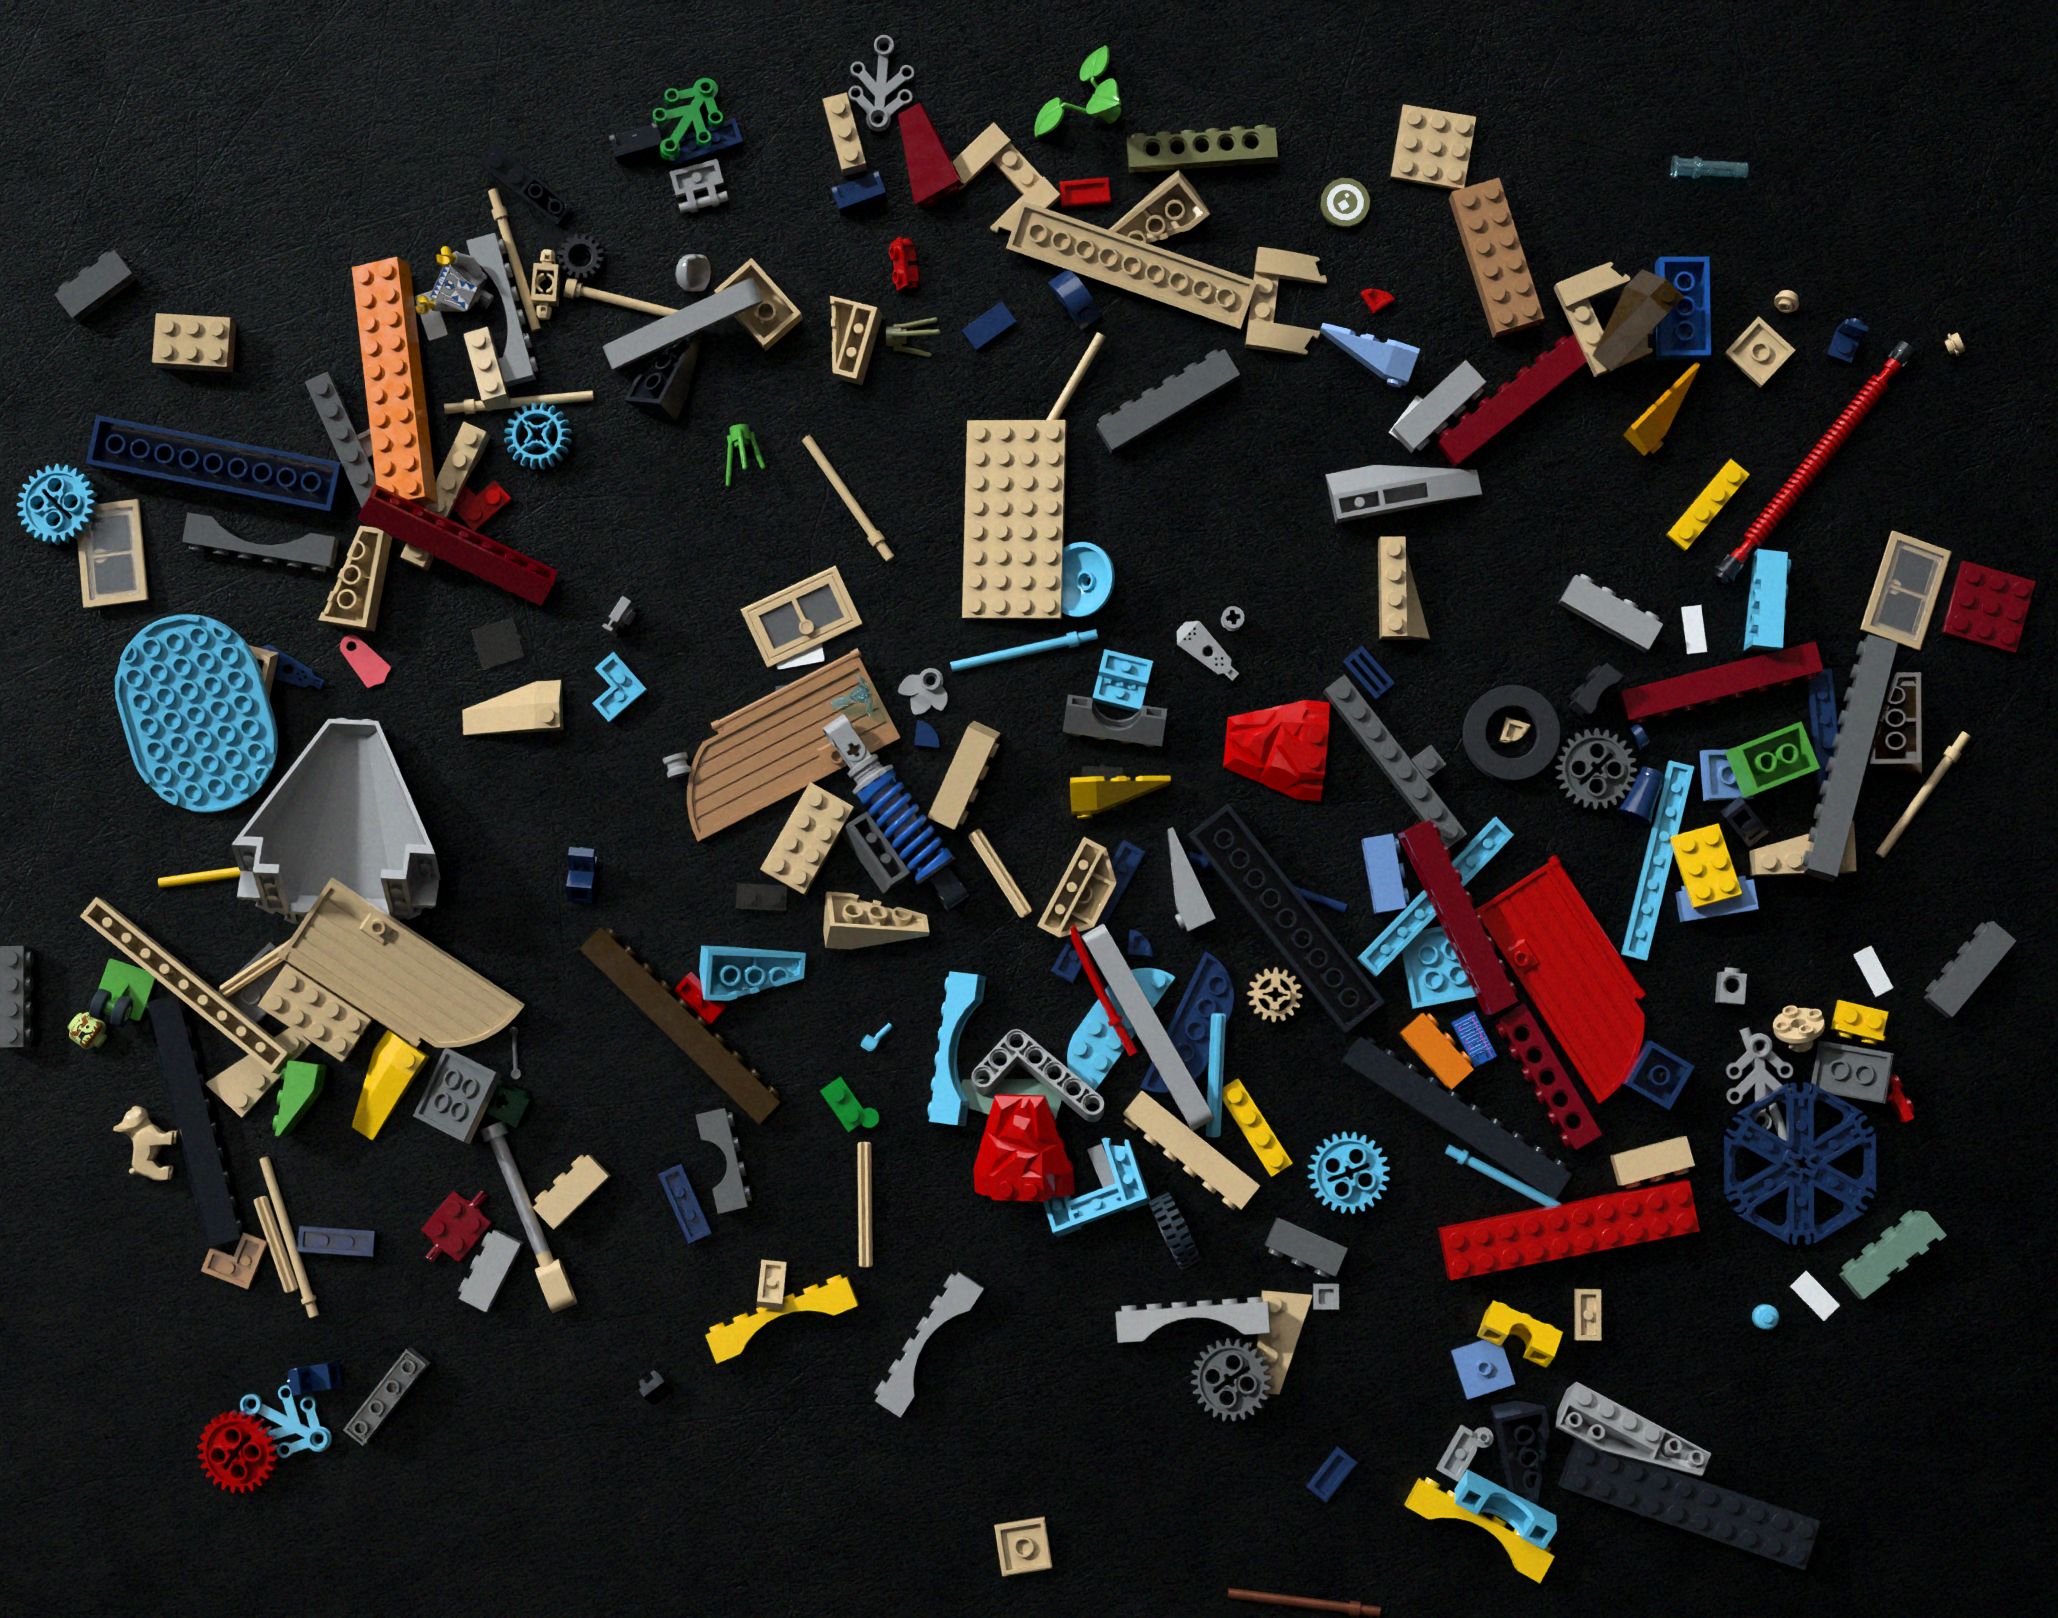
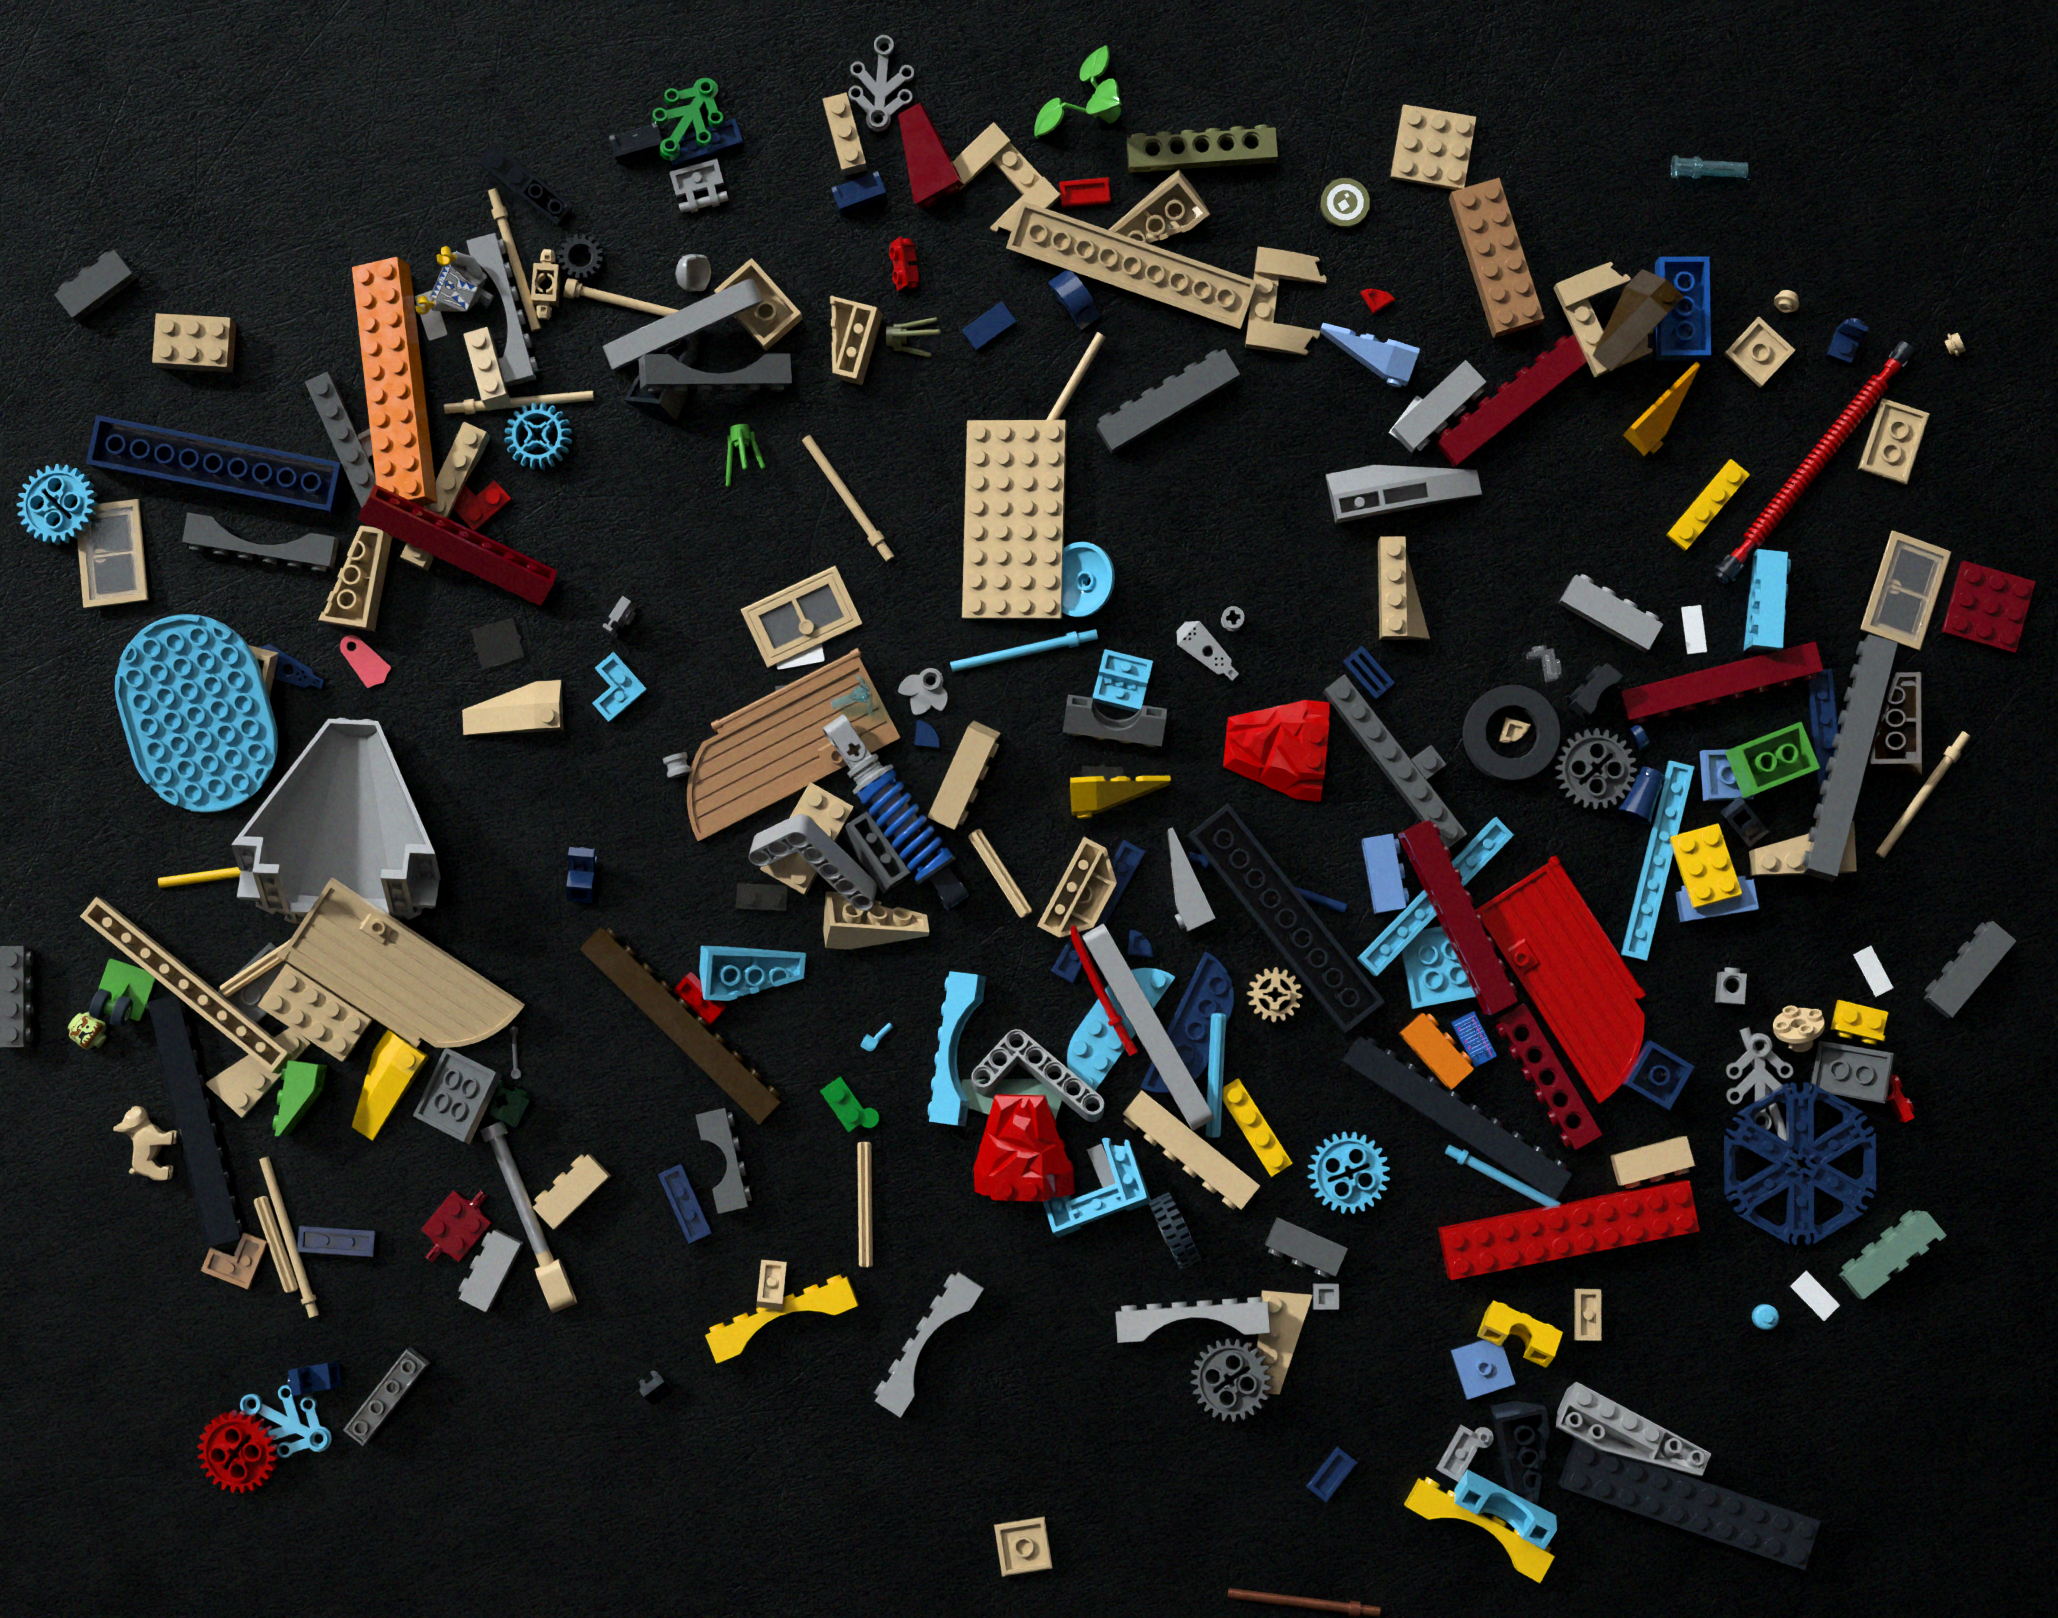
(665, 372): none -> dark grey arch
(821, 852): none -> light grey beam
(1551, 666): none -> clear bracket
(1893, 441): none -> tan tile

